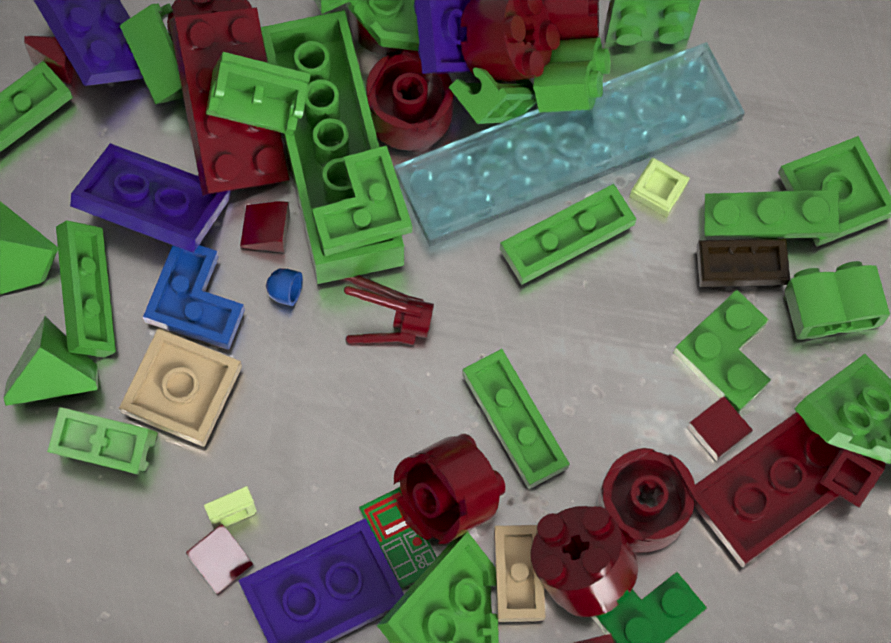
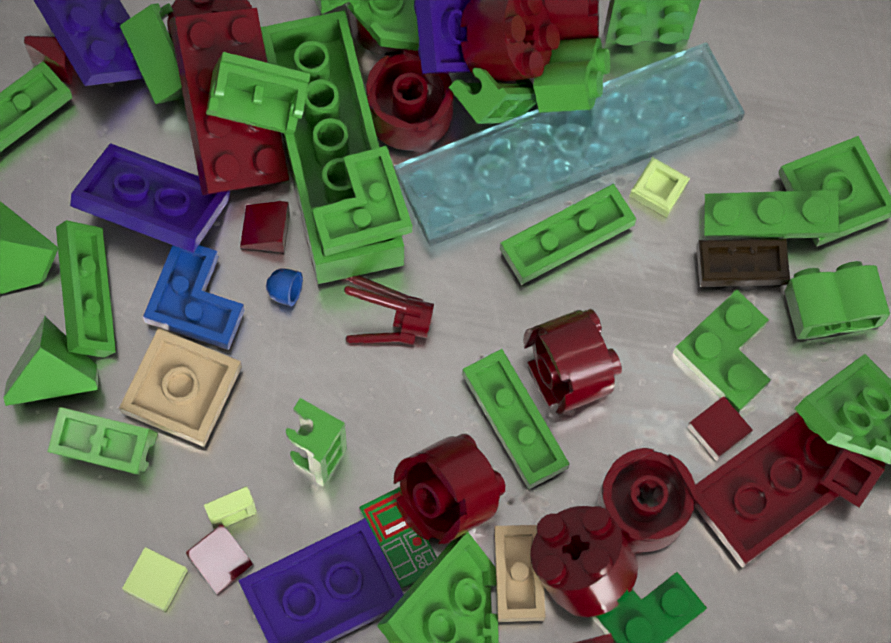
(155, 579): none -> yellowish green tile
(320, 437): none -> bright green hinge
(571, 360): none -> dark red brick

